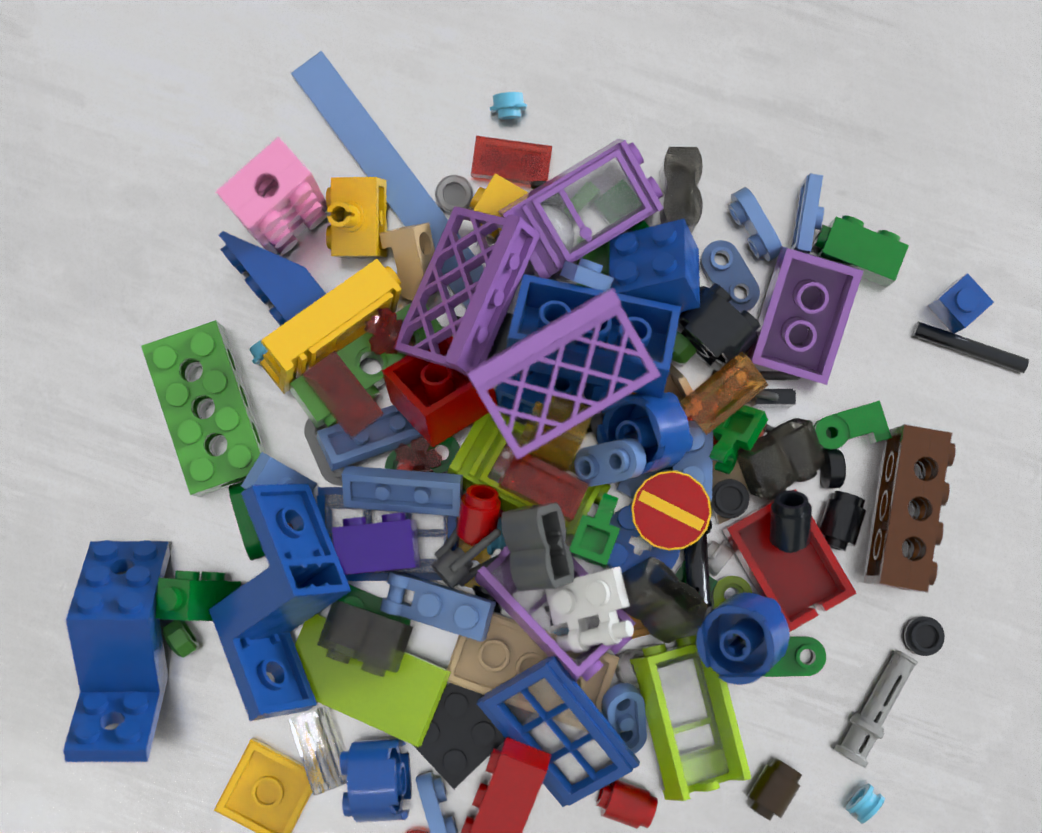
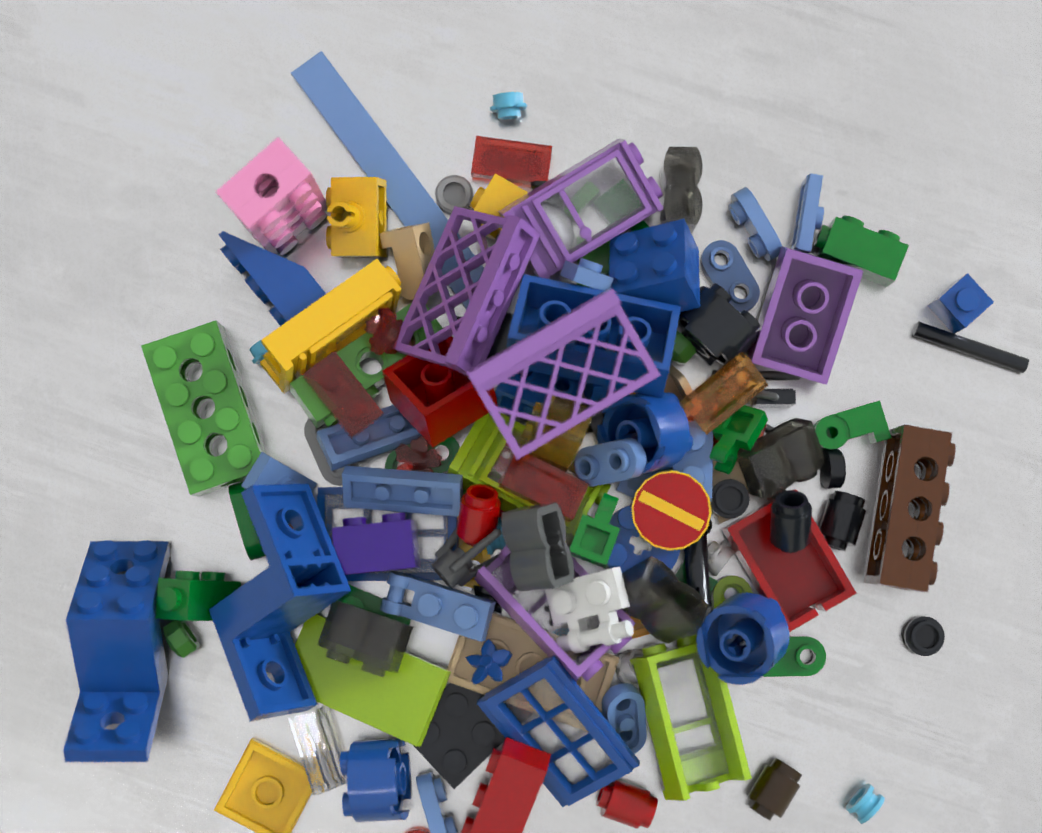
(489, 662): none -> blue plant
(868, 725): light grey pin -> none

